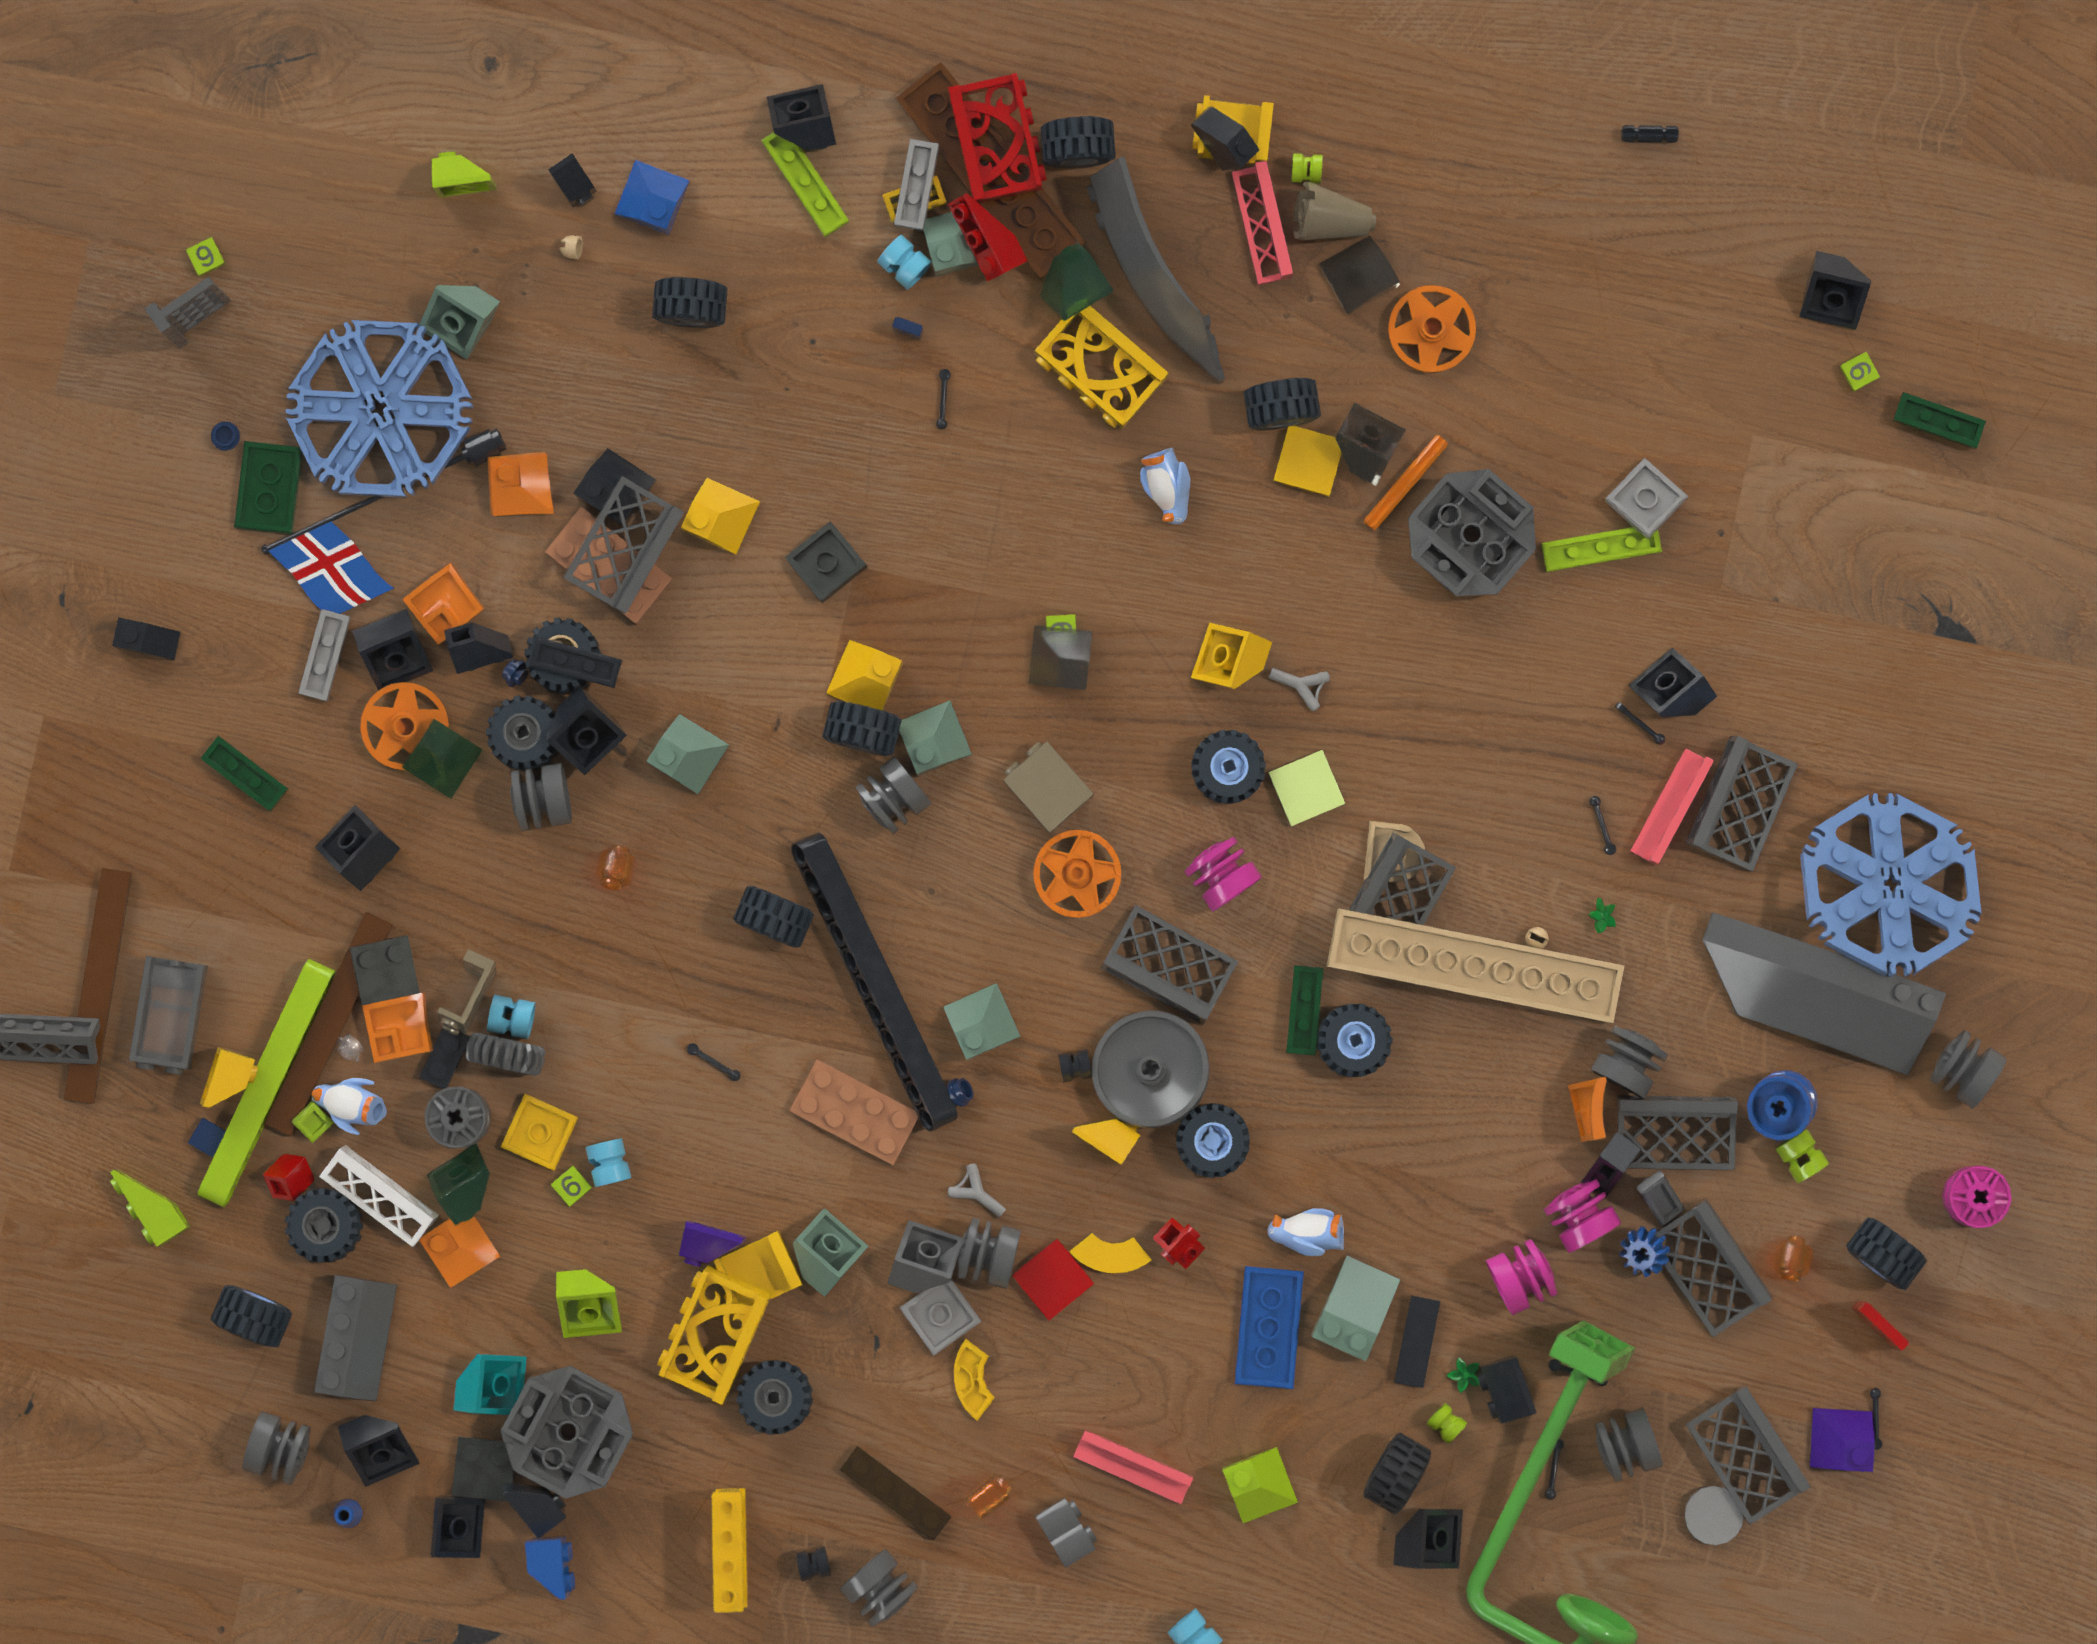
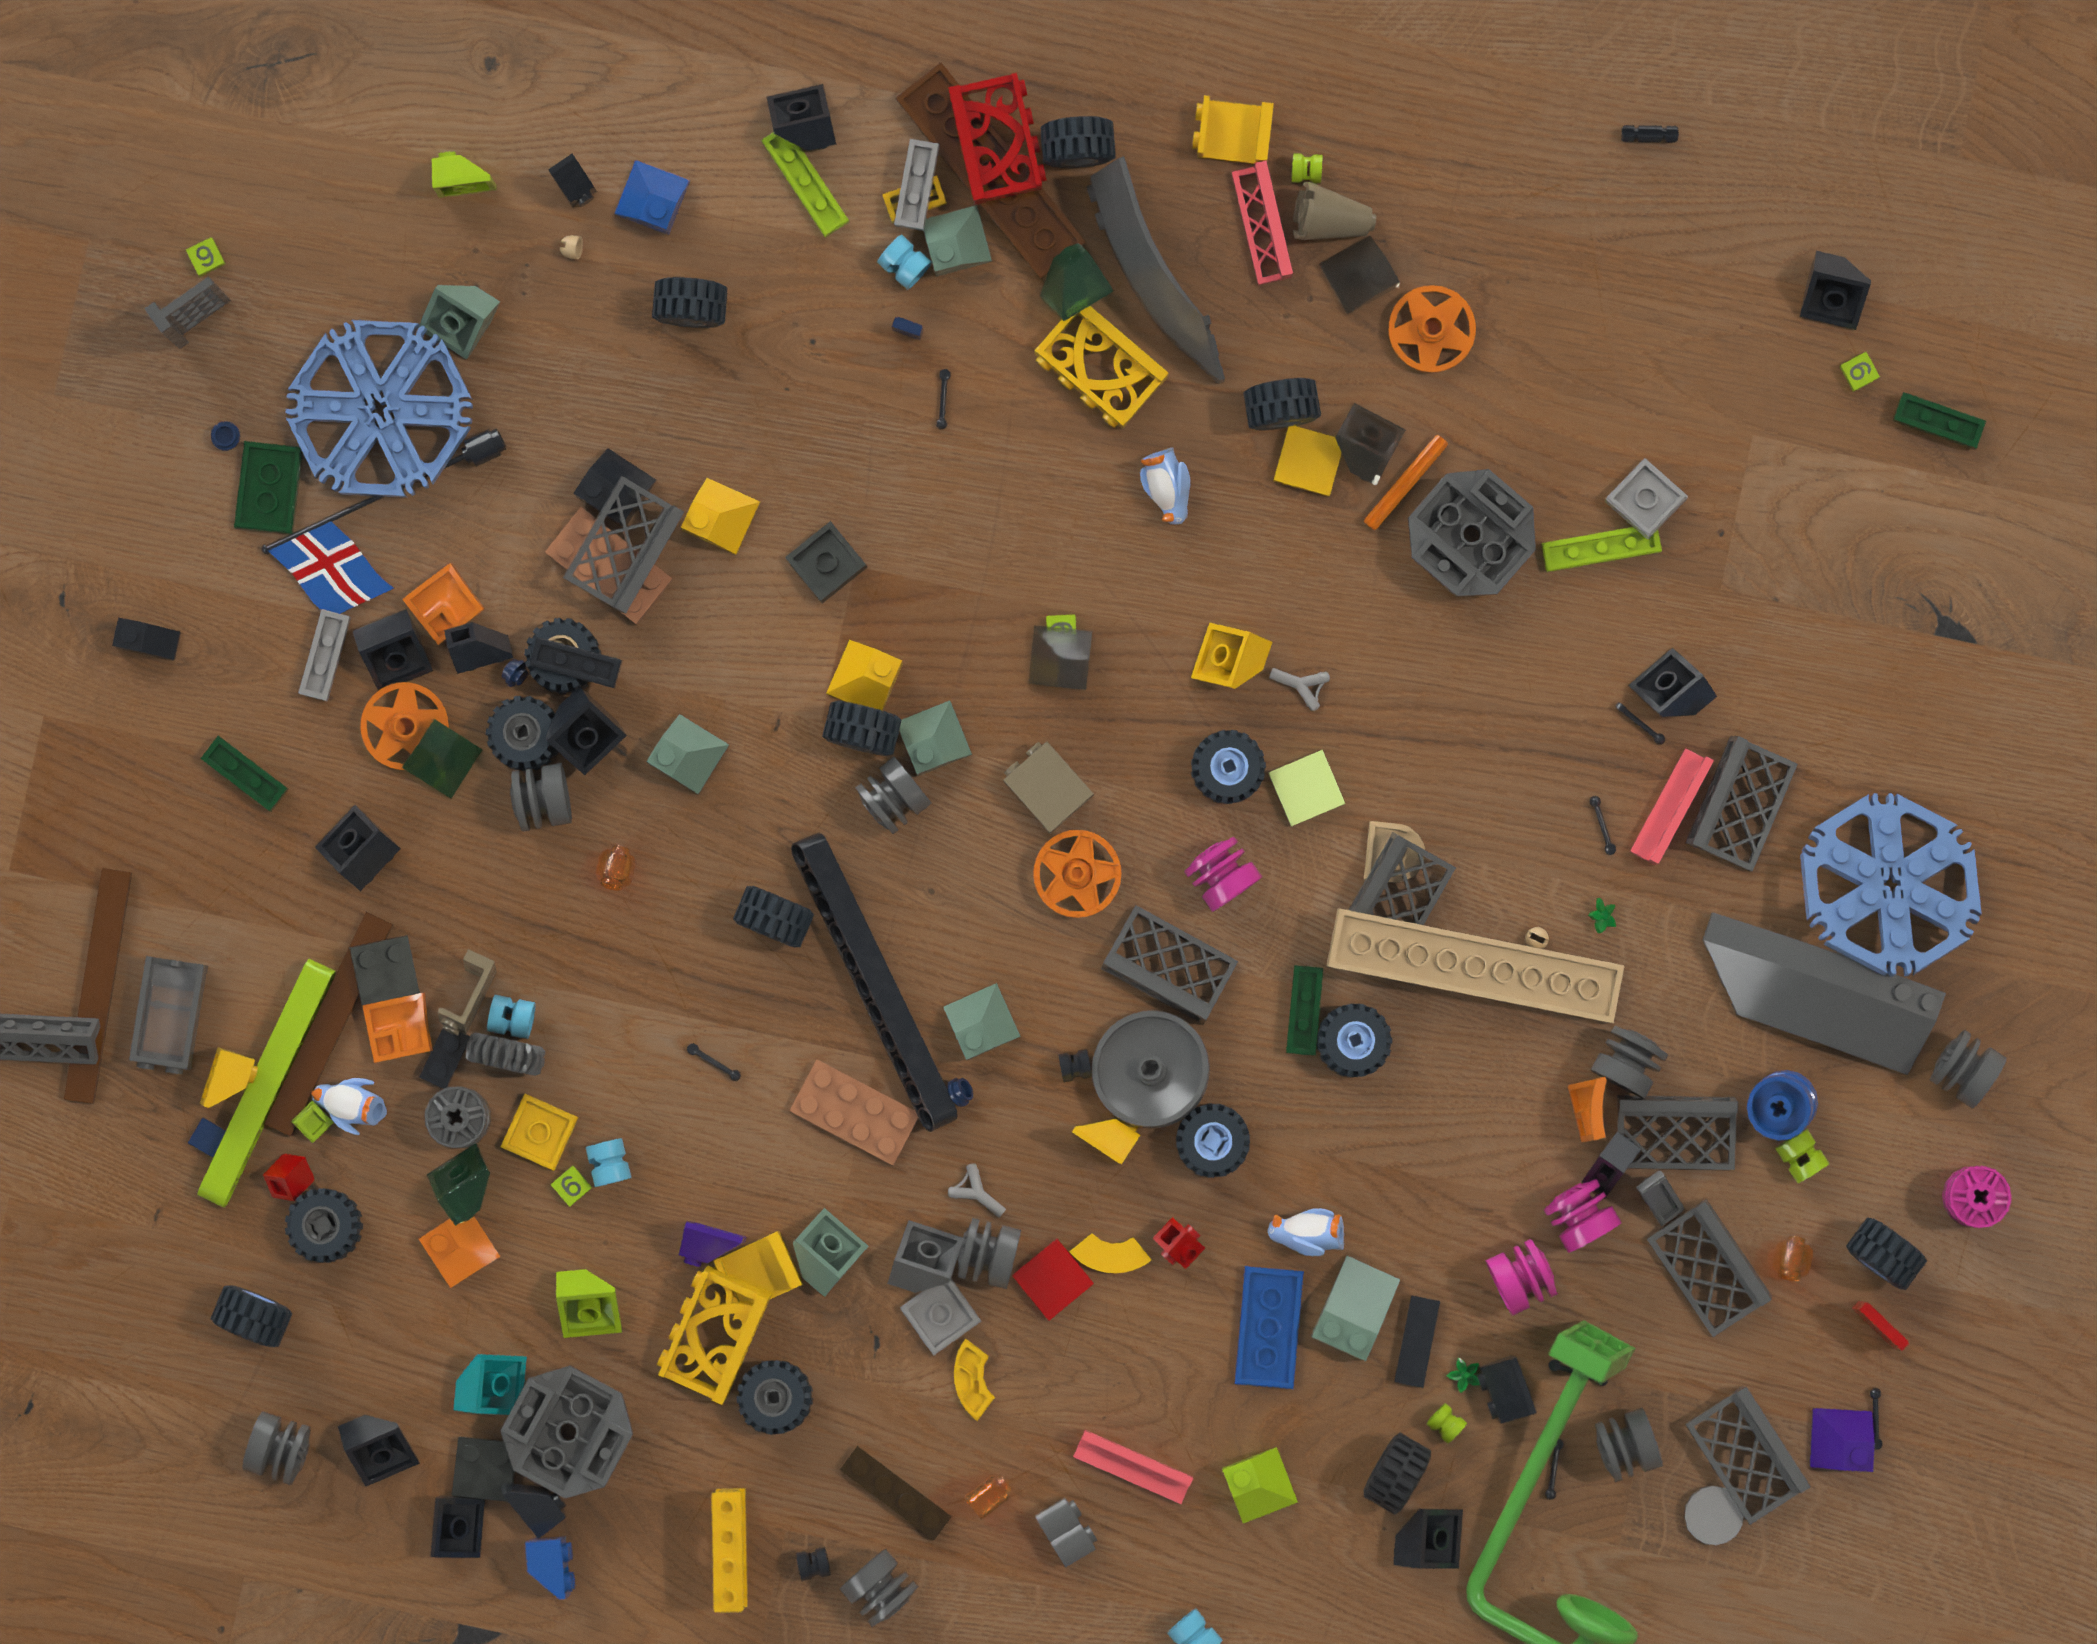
(156, 1212): lime slope -> none
(349, 1047): clear plate -> none
(354, 1510): blue cone -> none
(355, 1338): dark grey slope -> none
(385, 1186): white fence -> none
(519, 484): orange plate -> none
(988, 239): red slope -> none
(1224, 139): black slope -> none
(1654, 1247): blue gear -> none

